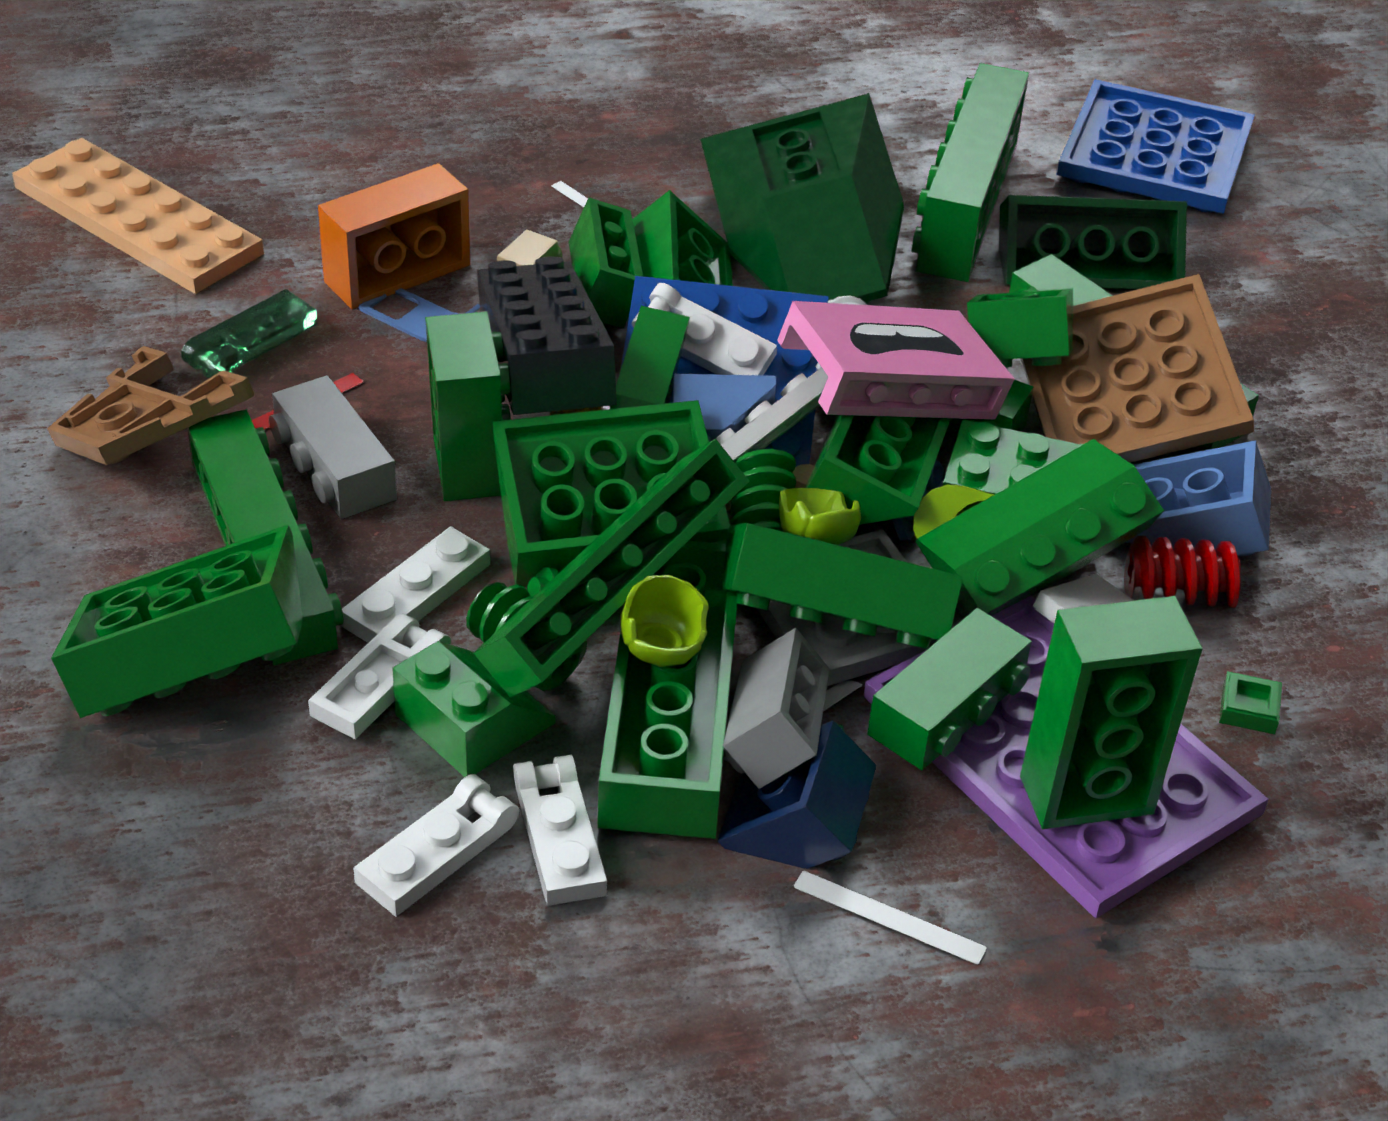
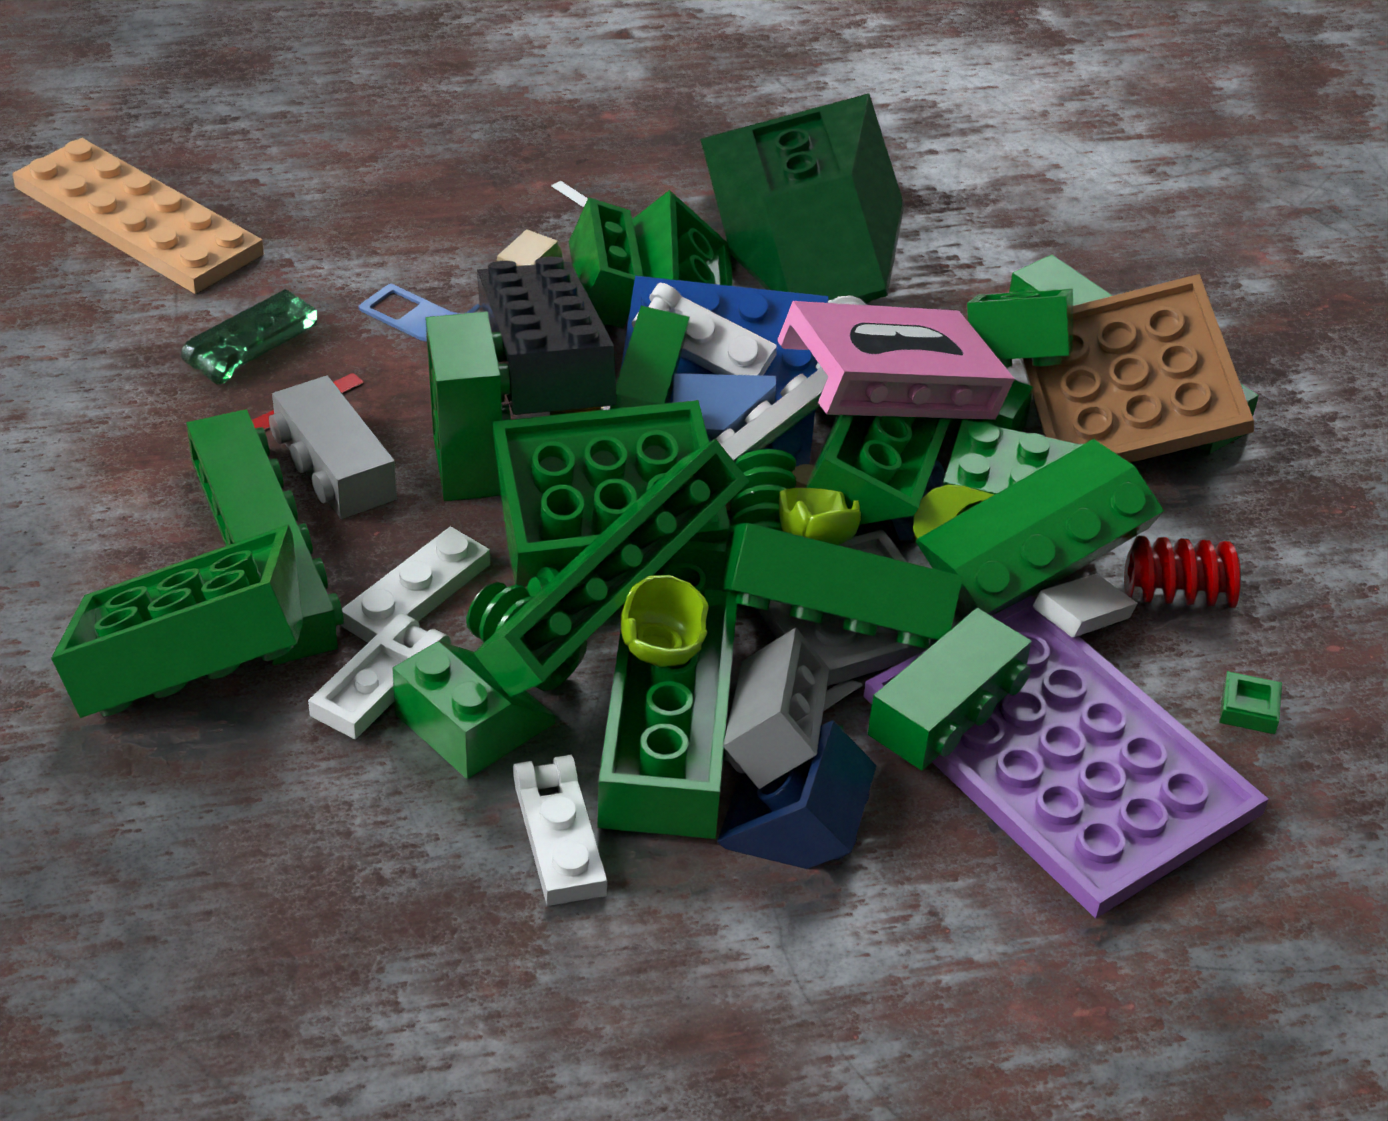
(136, 415): medium nougat wing -> none
(395, 235): orange brick -> none
(435, 845): white plate -> none
(890, 917): white sticker -> none
(969, 172): brick -> none
(1104, 239): dark green slope -> none
(1108, 710): green brick -> none
(1156, 146): blue plate -> none
(1212, 497): medium blue slope -> none

